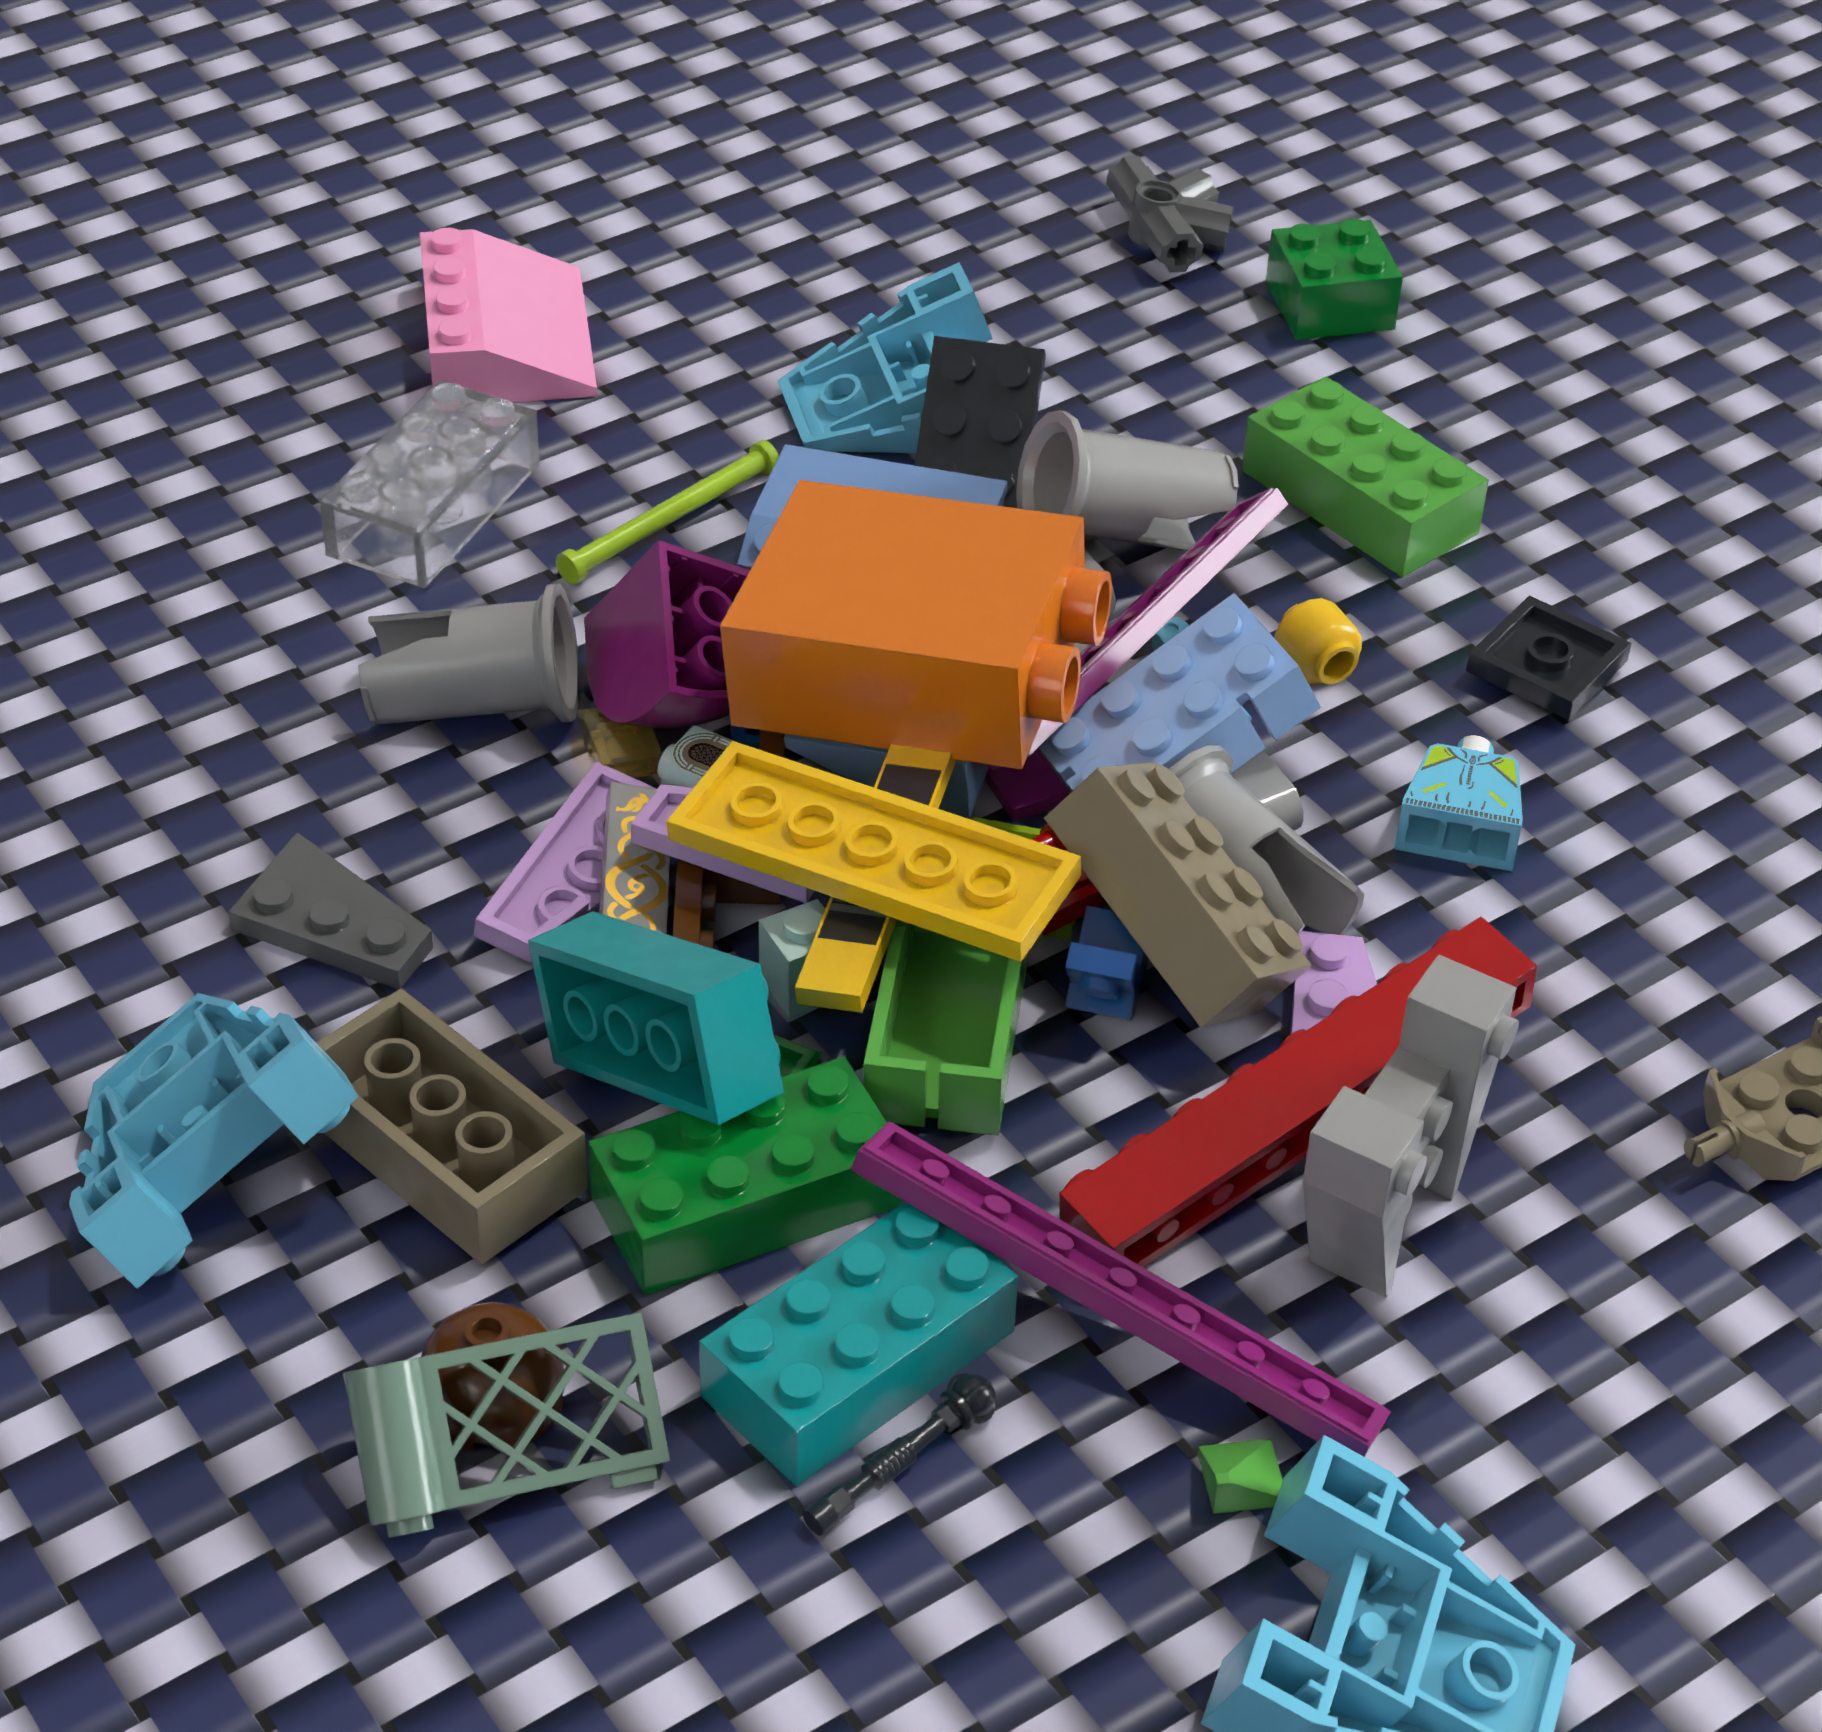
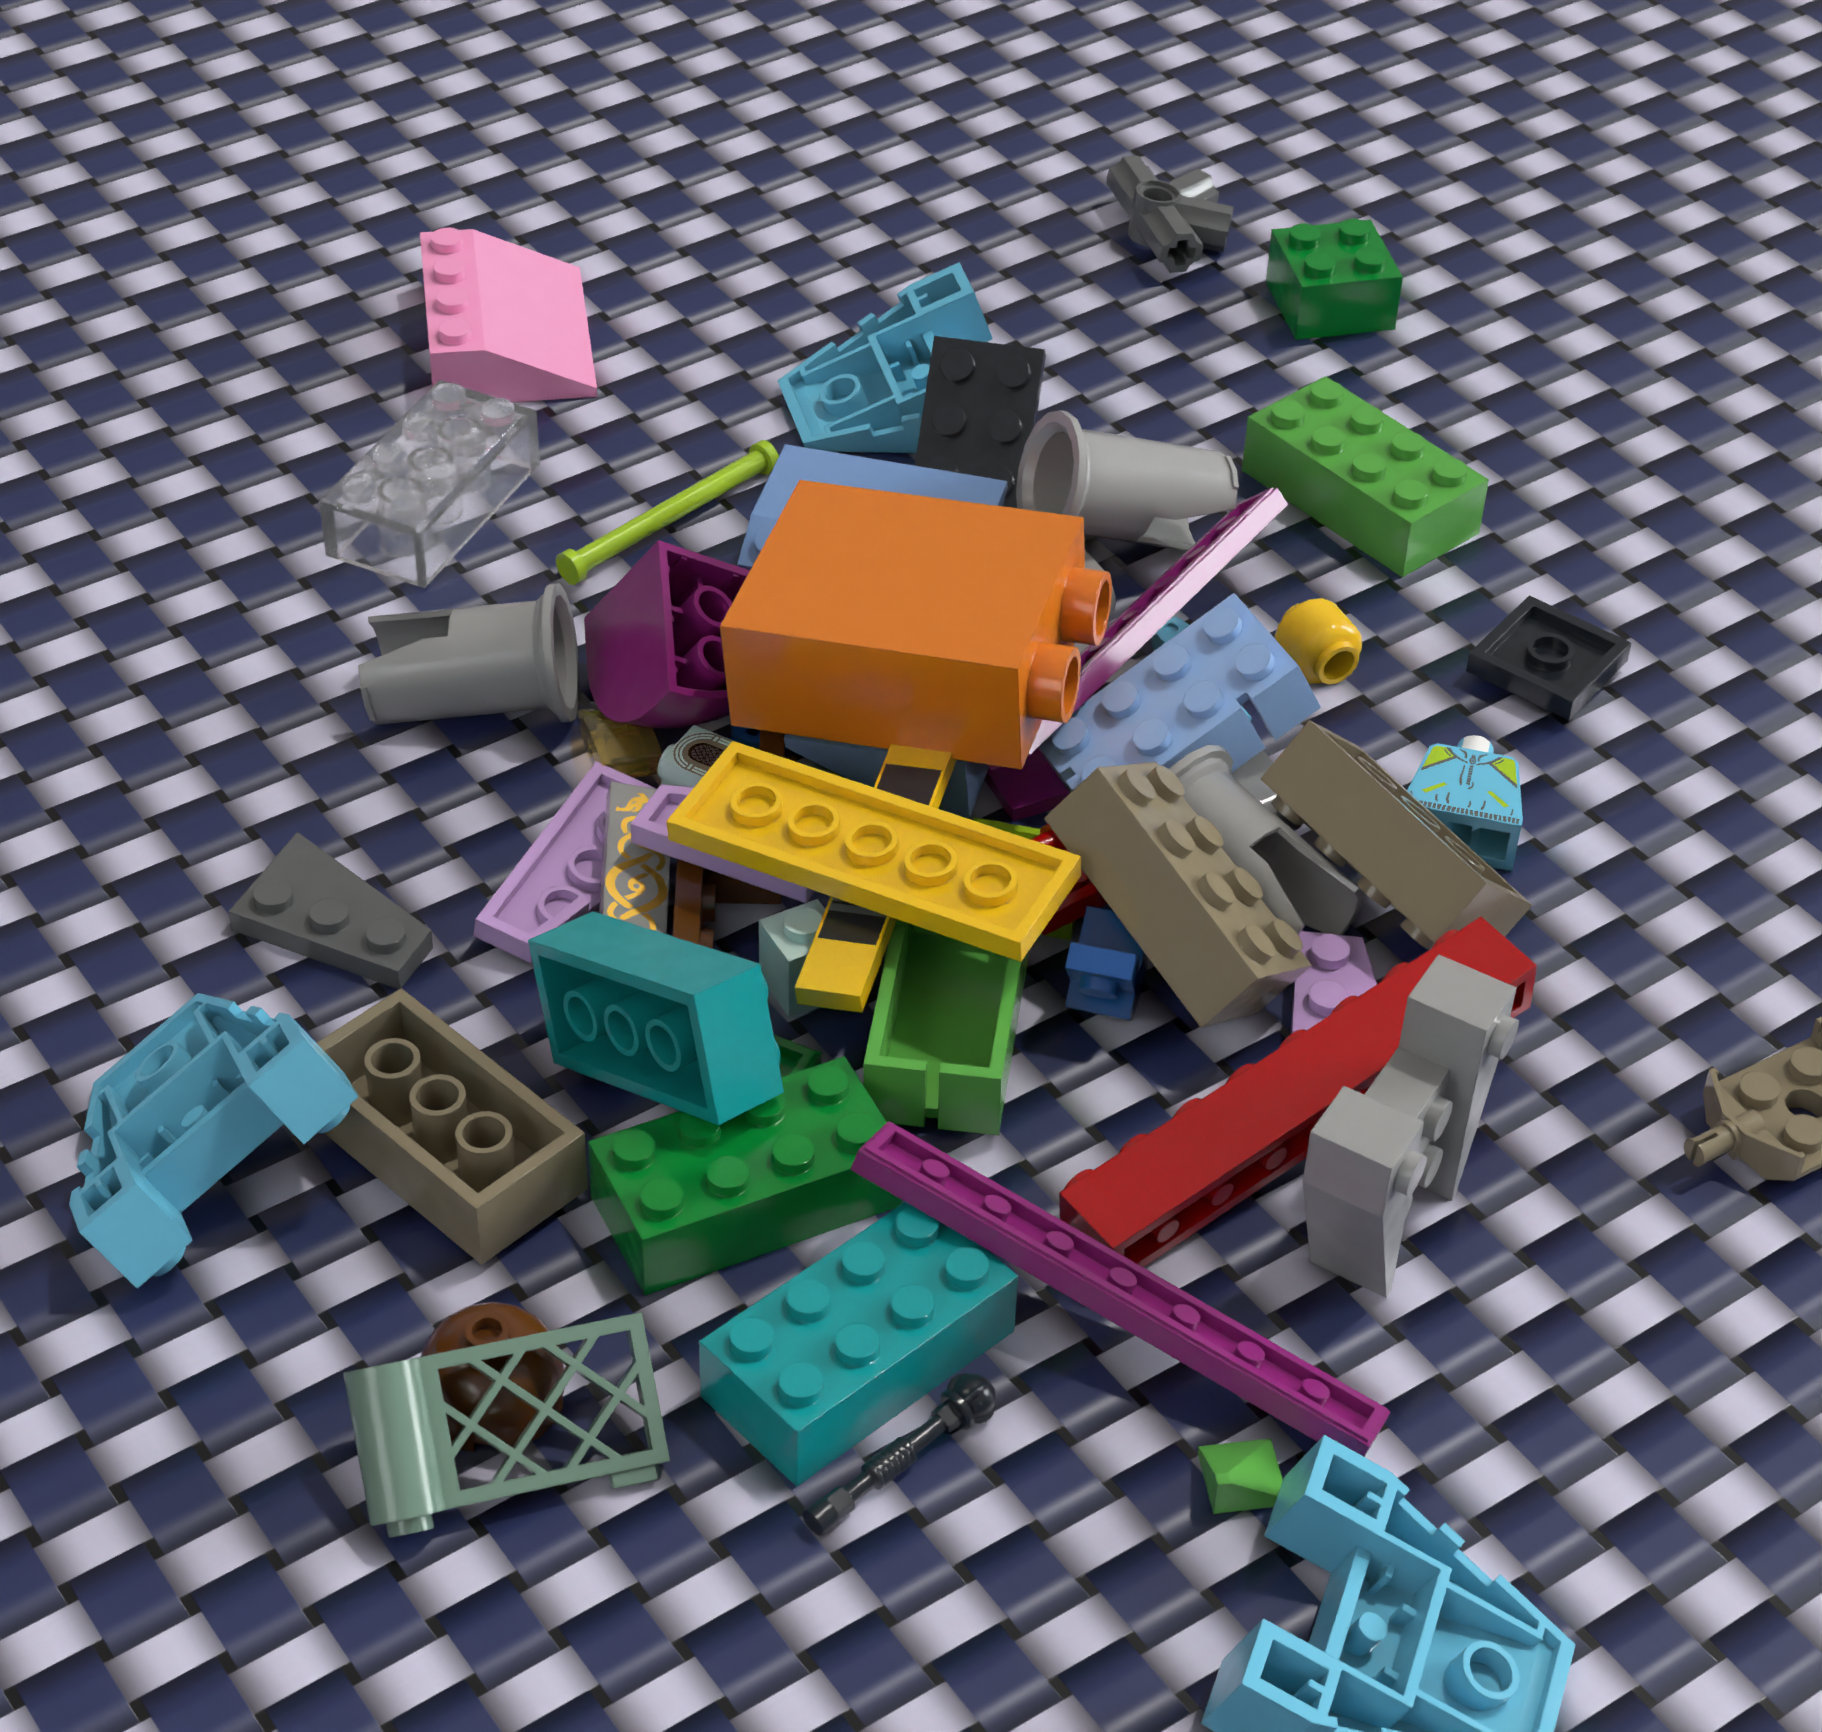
(1388, 838): none -> dark tan brick

